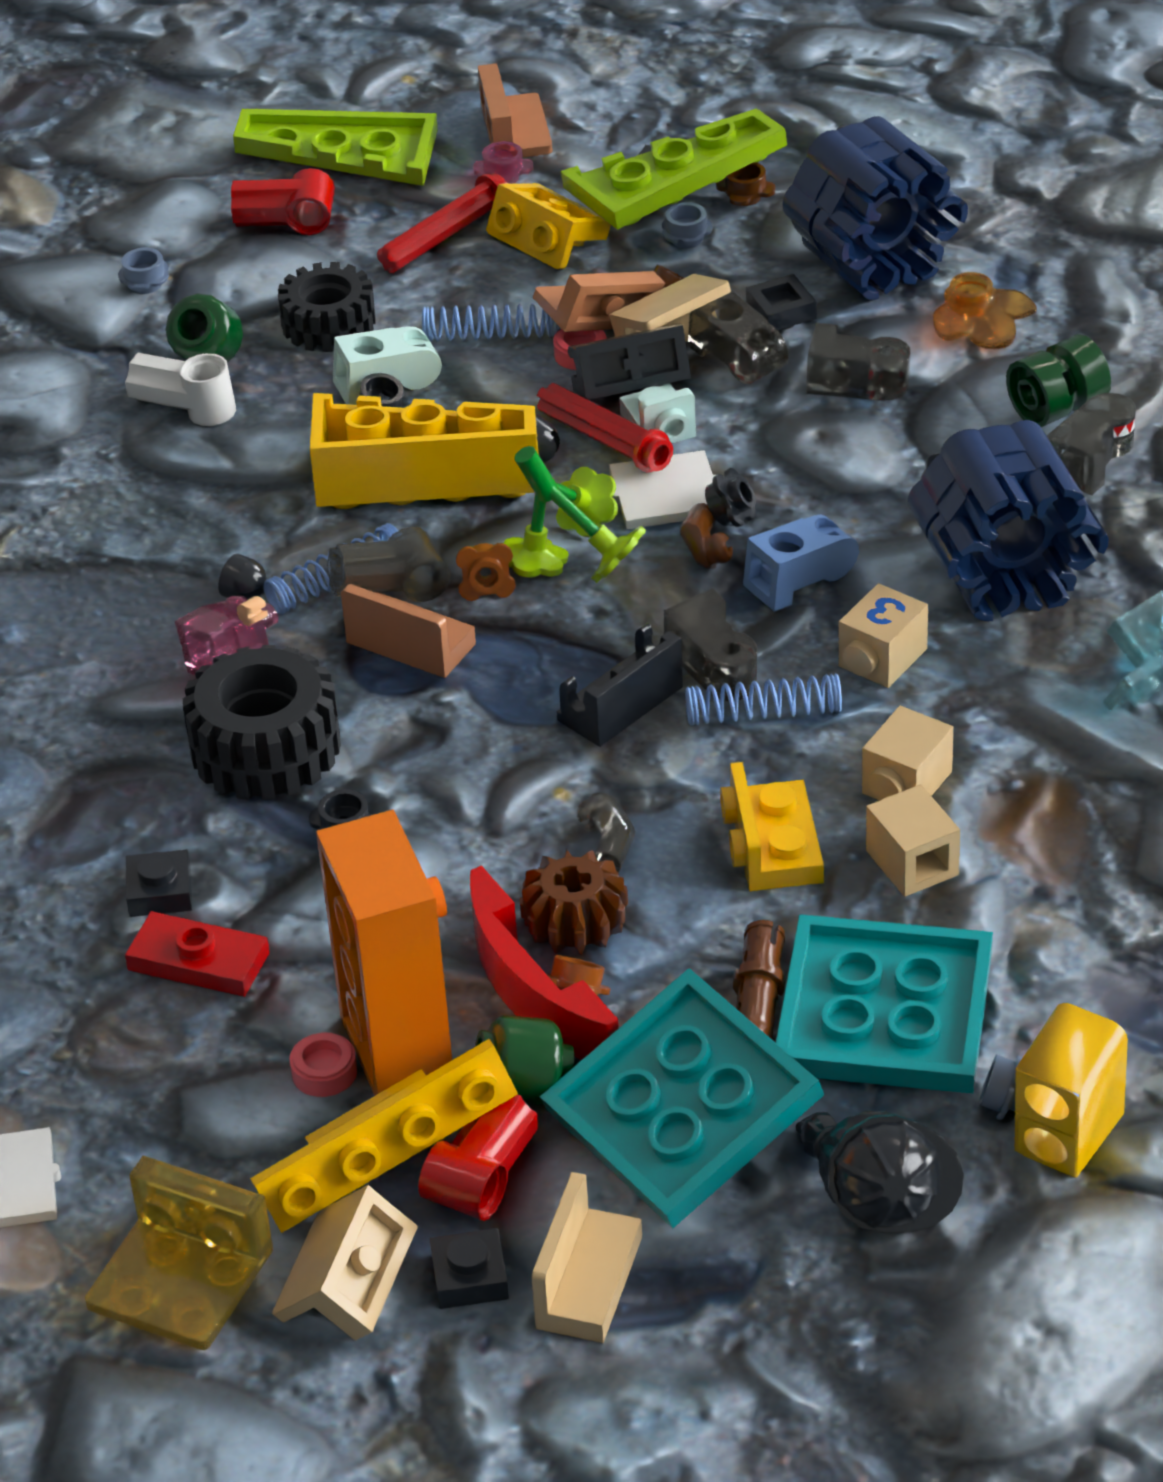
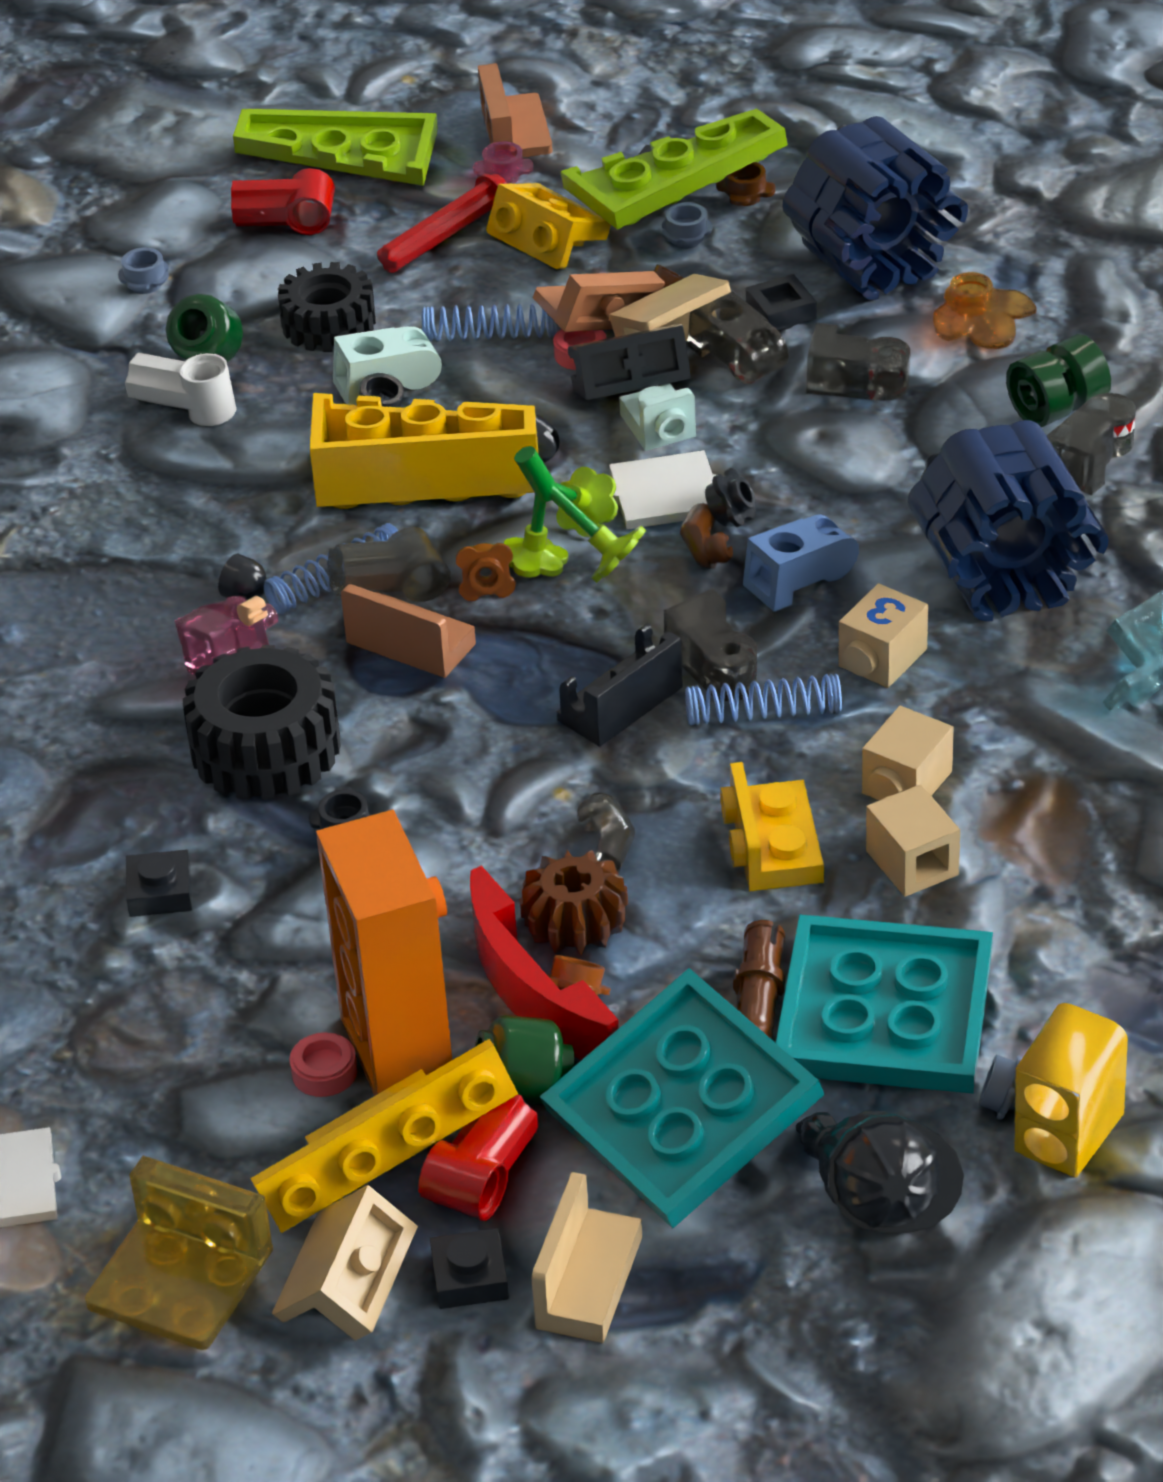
(197, 953): red plate -> none
(647, 448): red axle -> none

